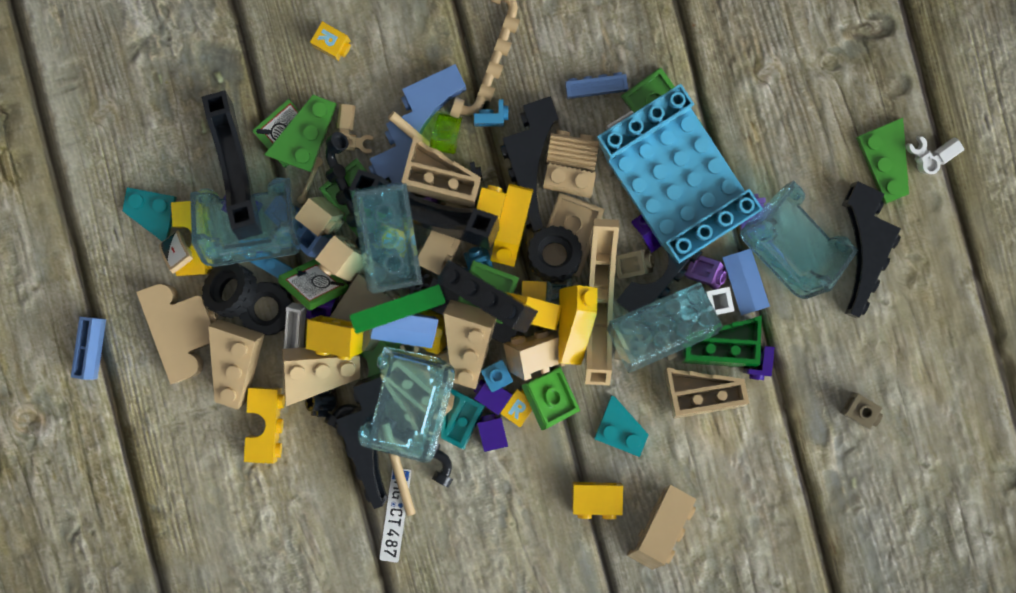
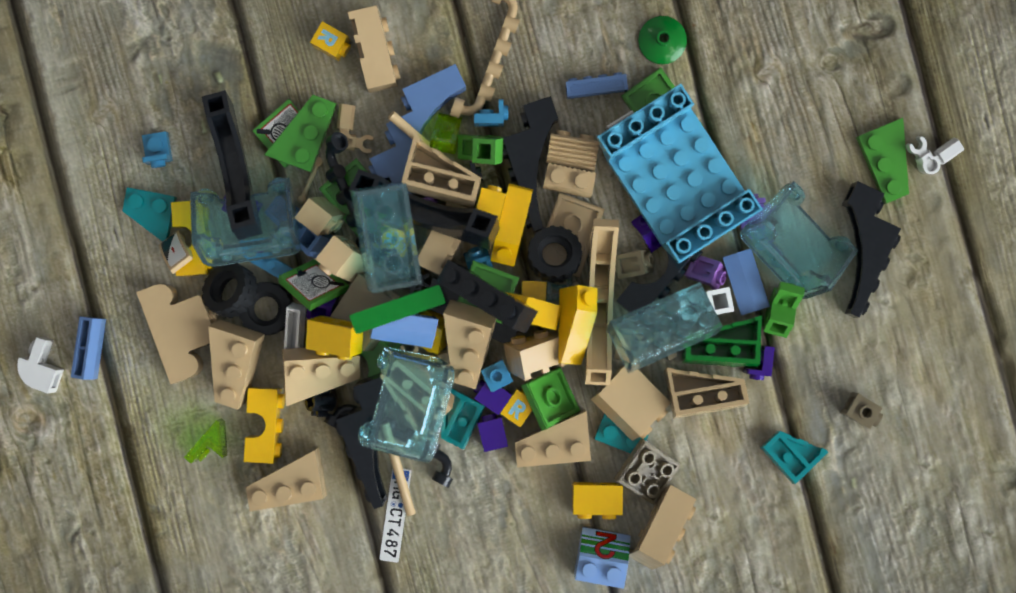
(35, 370): none -> white brick
(157, 149): none -> dark azure bracket
(214, 438): none -> clear neon green slope
(289, 485): none -> tan wedge
(374, 49): none -> tan wedge
(480, 148): none -> bright green brick
(557, 444): none -> tan wedge
(602, 557): none -> light blue slope
(631, 402): none -> tan brick
(647, 471): none -> dark tan tile
(658, 51): none -> green dish
(782, 310): none -> bright green brick
(792, 455): none -> teal wing

